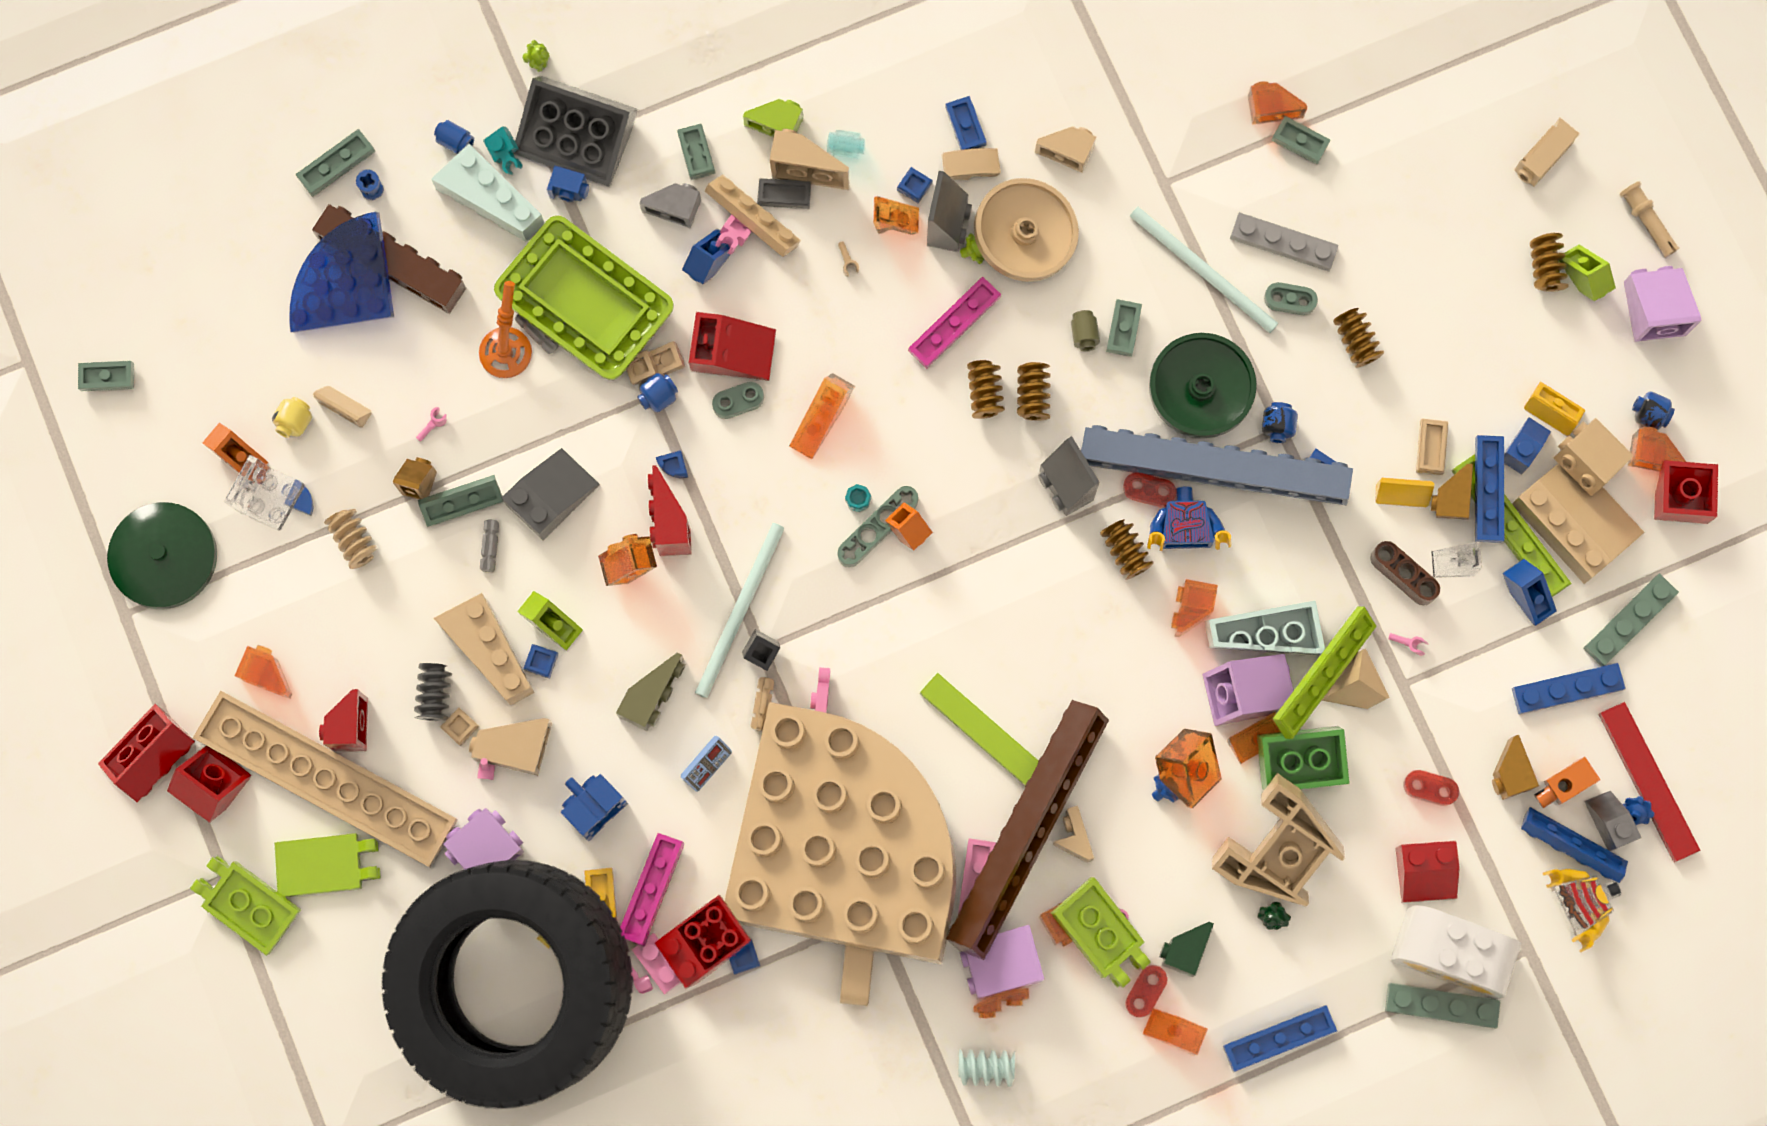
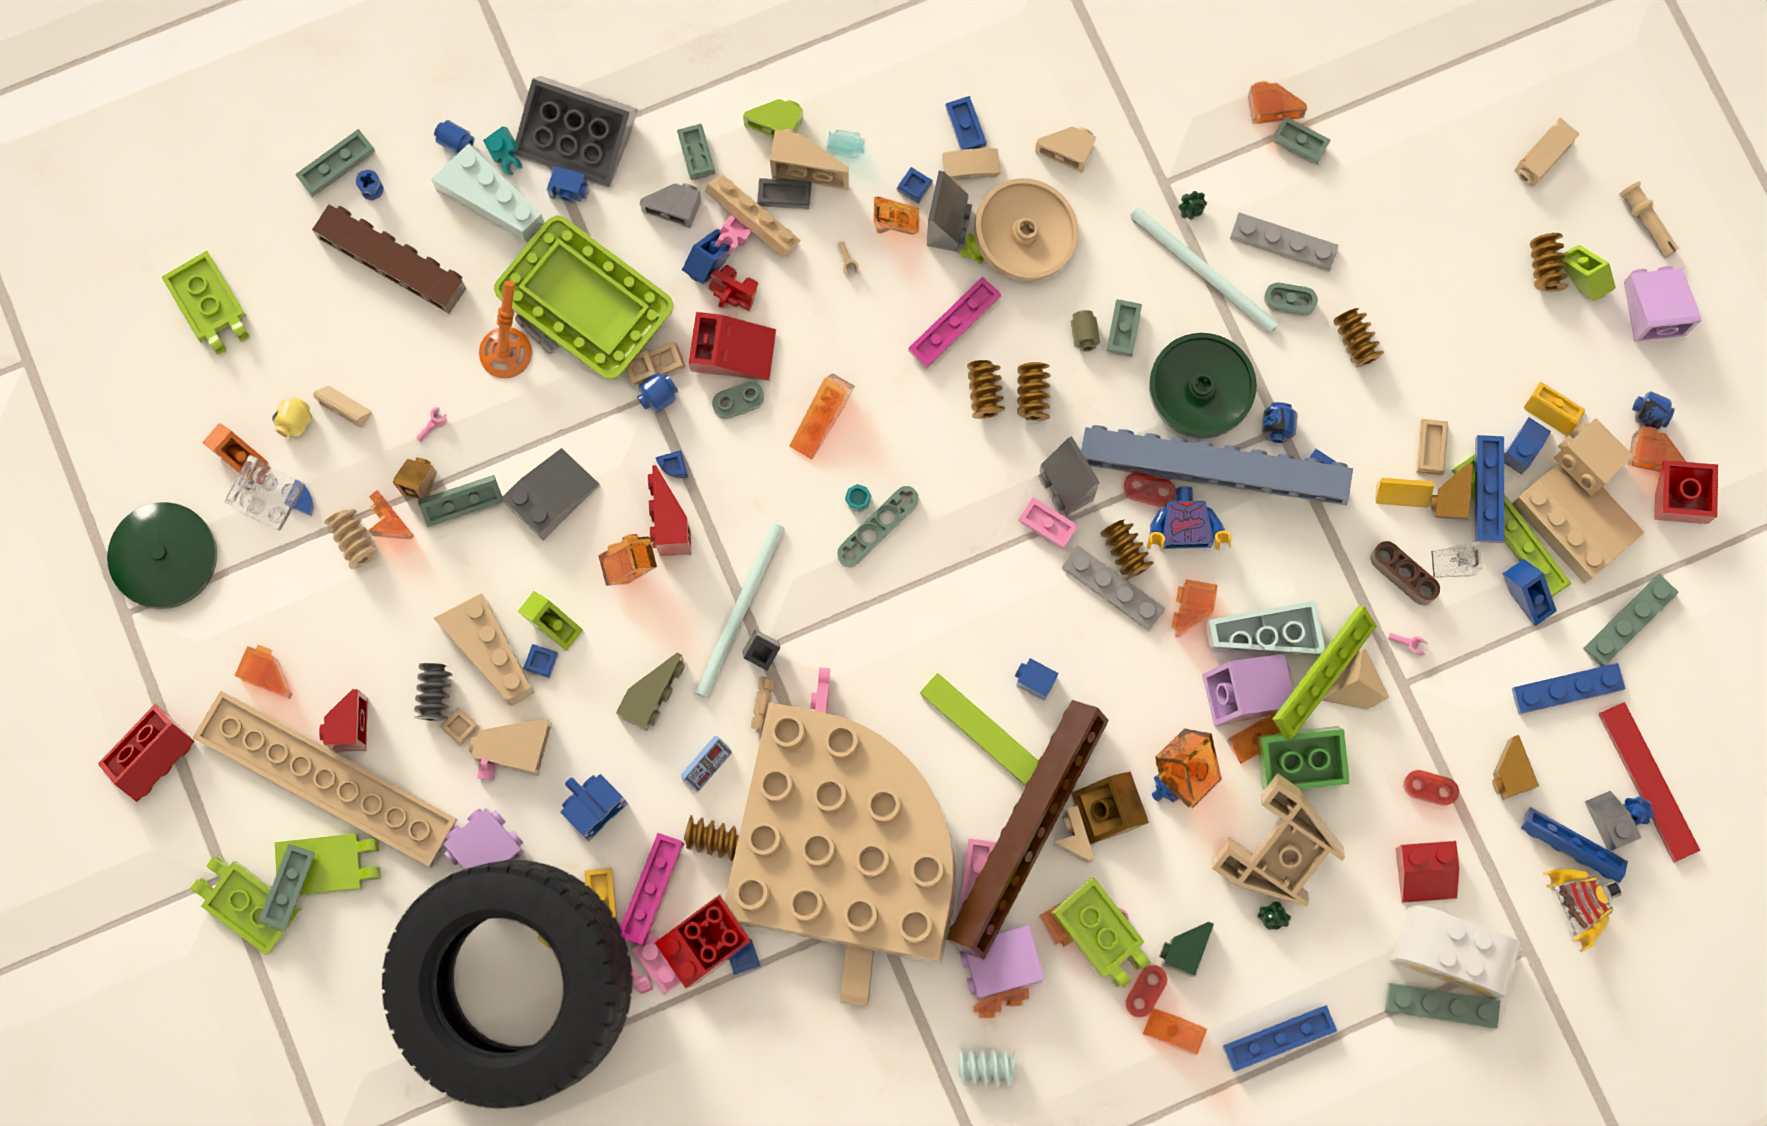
(105, 375): sand green plate -> none
(206, 300): none -> lime tile
(208, 783): red slope -> none
(286, 888): none -> sand green plate
(343, 278): clear blue plate -> none
(391, 525): none -> clear orange slope
(489, 545): light grey axle -> none
(536, 55): lime plant -> none
(711, 837): none -> pearl gold piece
(732, 291): none -> red hips
(908, 526): orange brick -> none
(1036, 678): none -> blue brick
(1048, 523): none -> bright pink plate
(1110, 807): none -> pearl gold slope
(1113, 588): none -> light grey plate
(1192, 205): none -> dark green plant
(1578, 777): orange torso -> none

